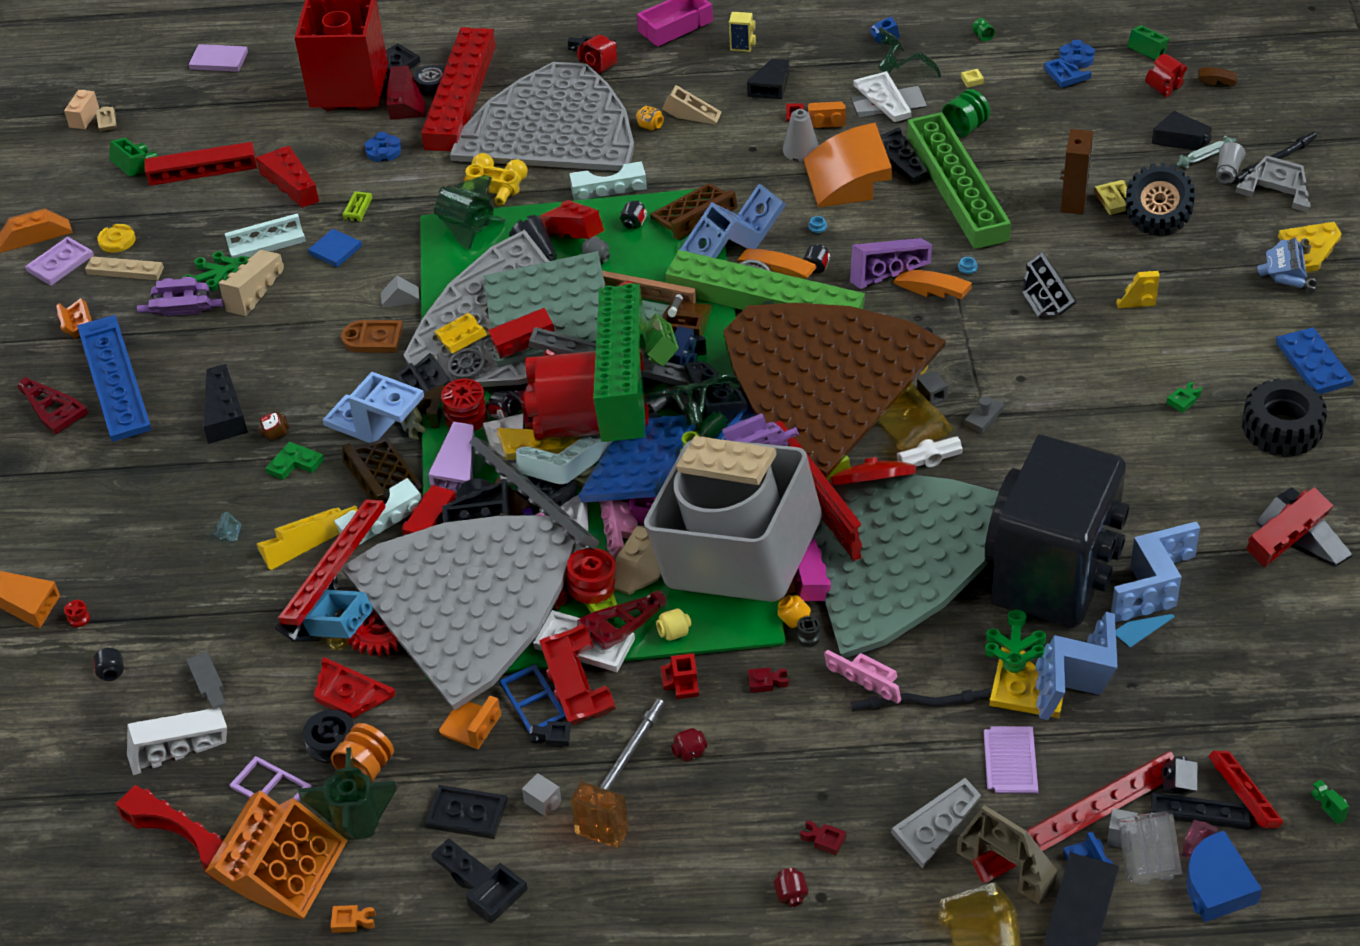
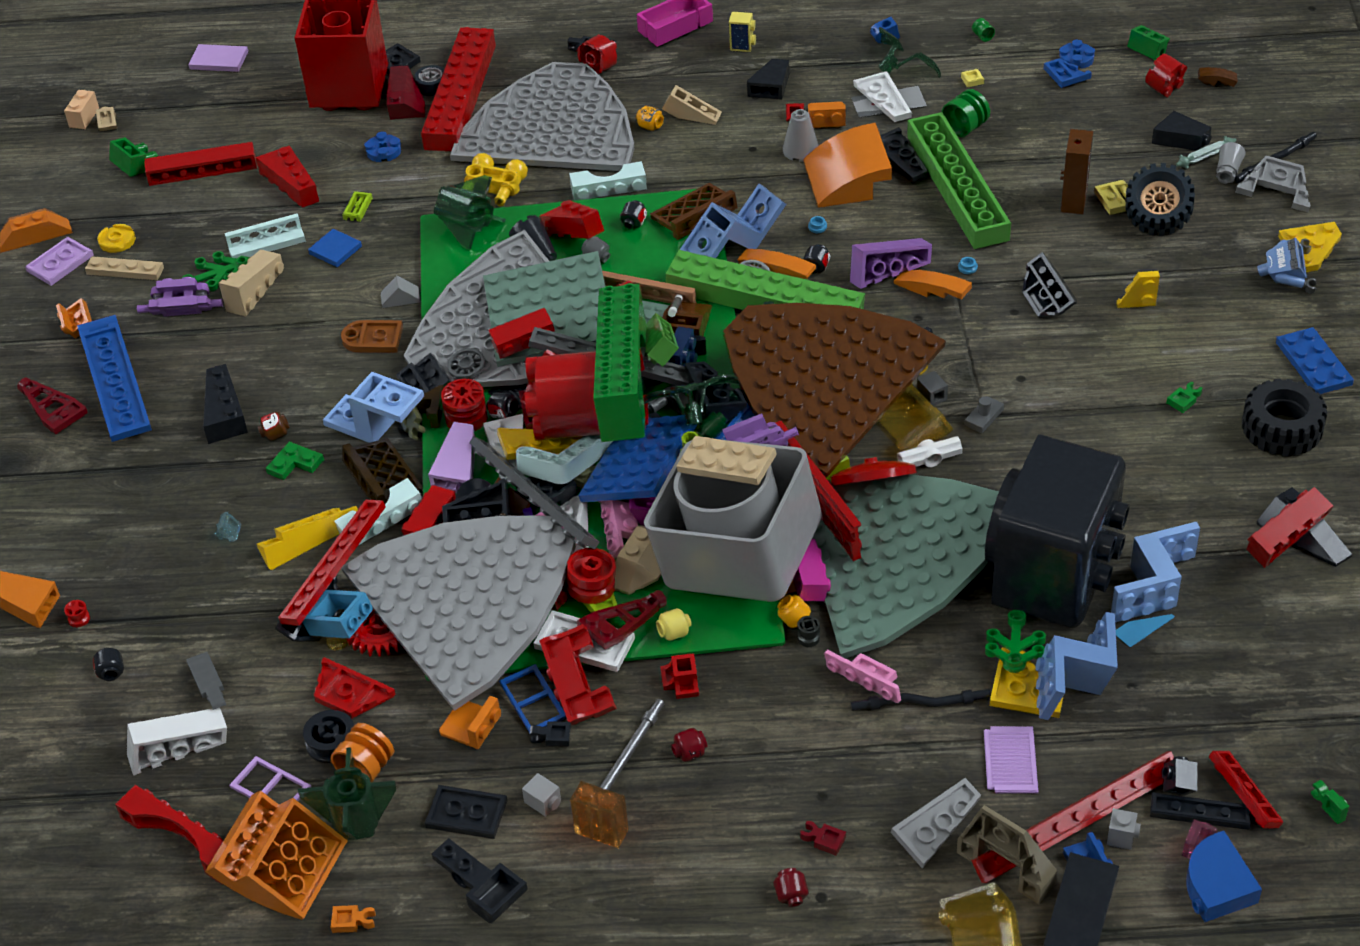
(460, 333): yellow slope -> none
(763, 680): dark red plate -> none
(1149, 847): clear brick -> none

